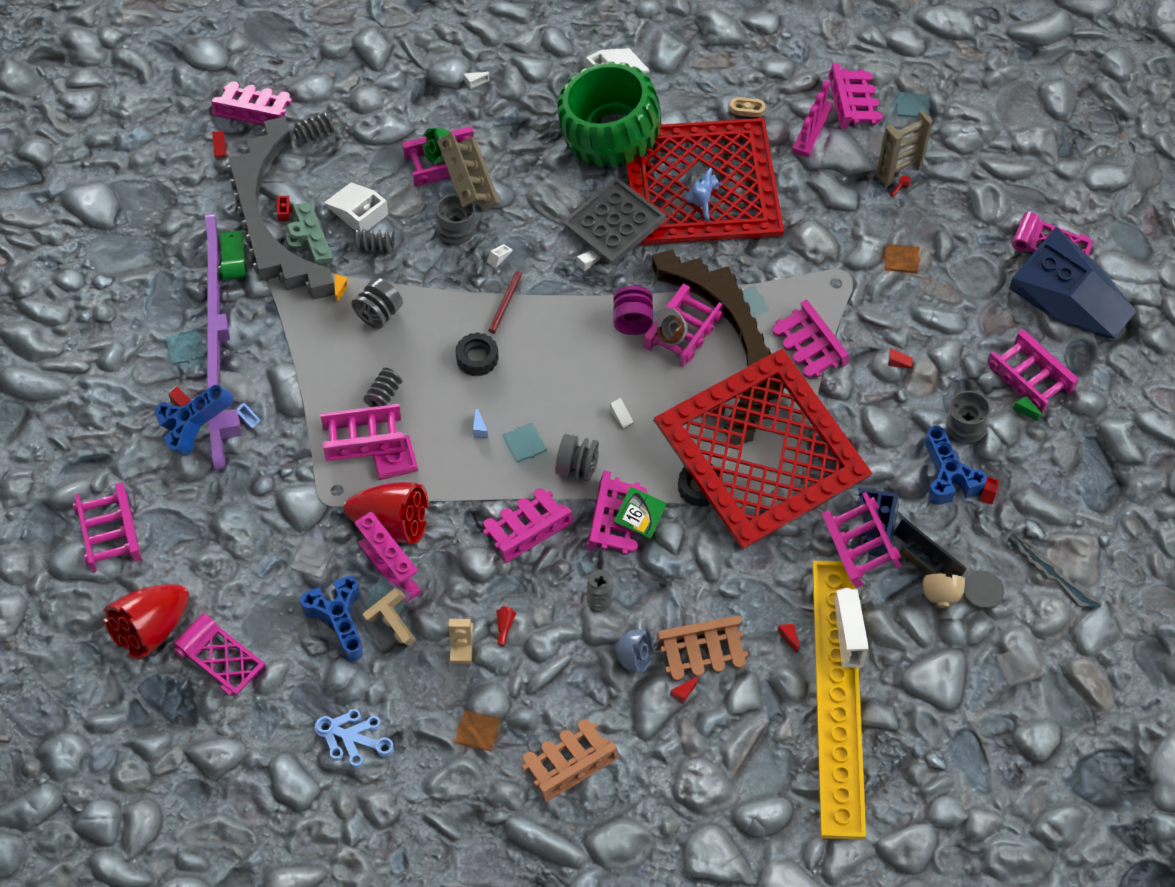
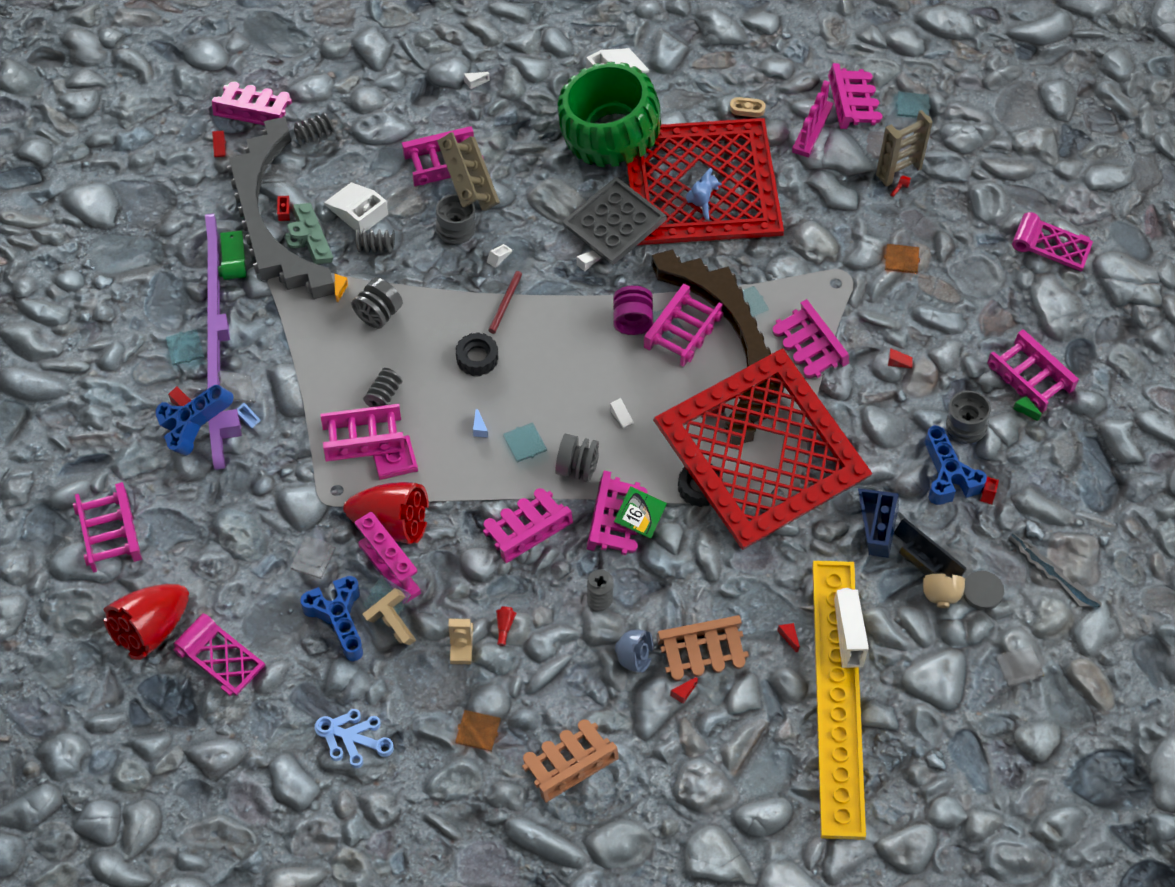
(431, 148): green cylinder -> none
(671, 326): light grey piece -> none
(841, 539): dark pink fence -> none
(1072, 288): dark blue wedge -> none

